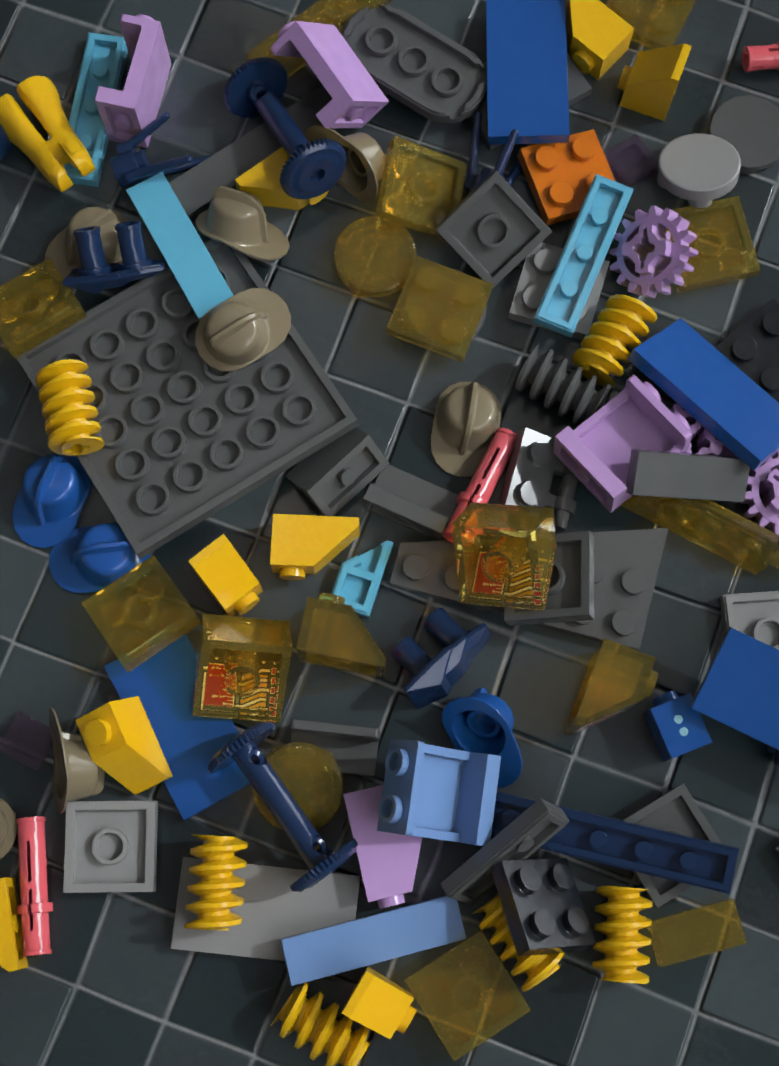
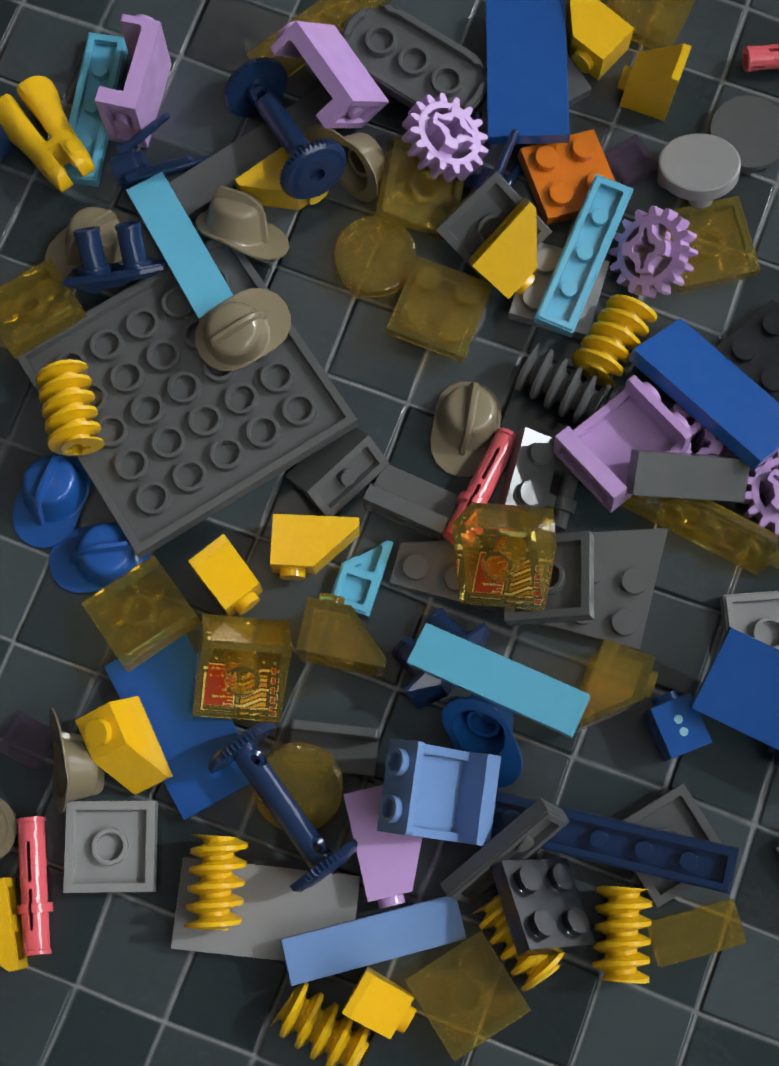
(445, 137): none -> lavender gear
(499, 680): none -> medium azure tile
(510, 252): none -> yellow slope

